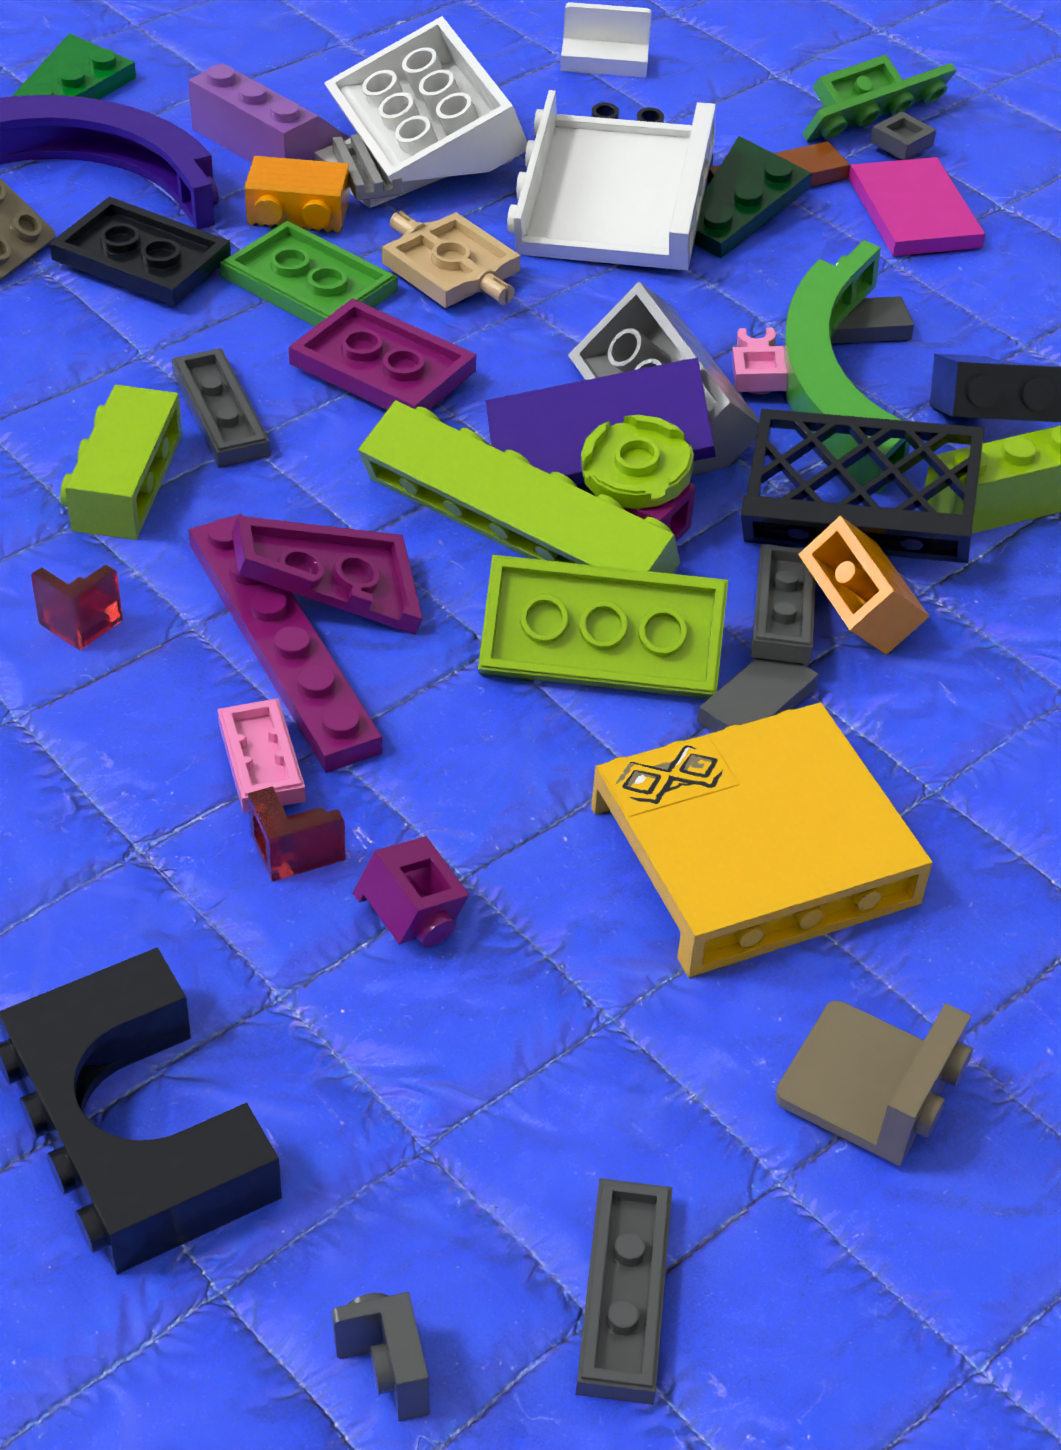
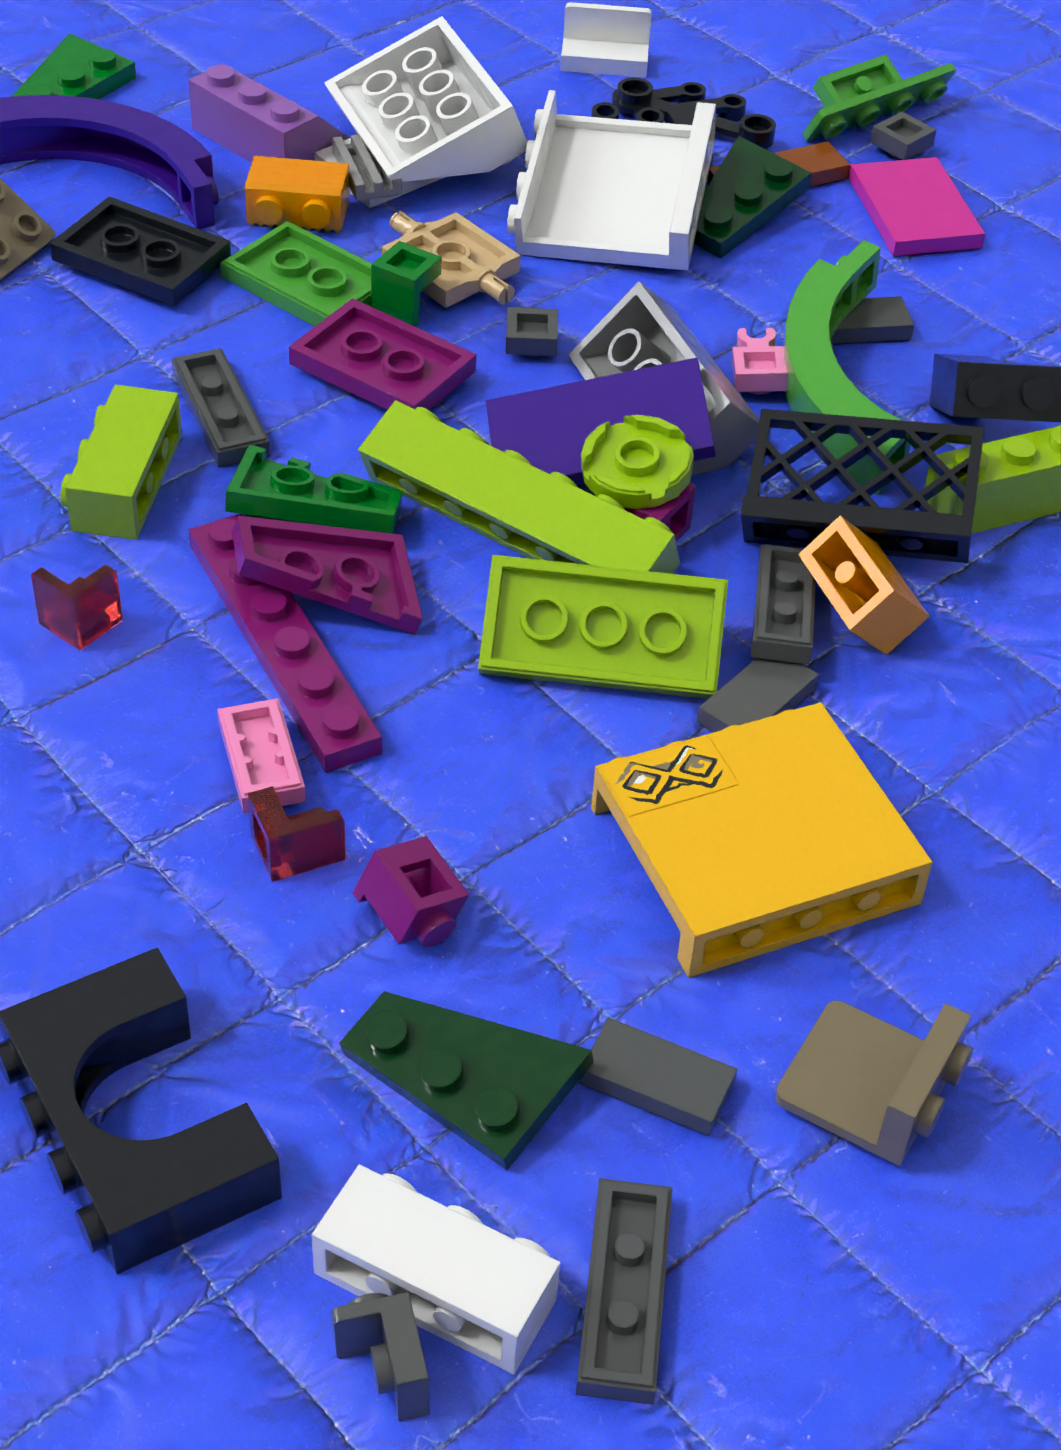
(298, 495): none -> green wing
(400, 278): none -> green panel
(459, 1274): none -> white brick
(467, 1072): none -> dark green wing
(532, 331): none -> dark grey plate
(638, 93): none -> black plant
(659, 1076): none -> dark grey tile

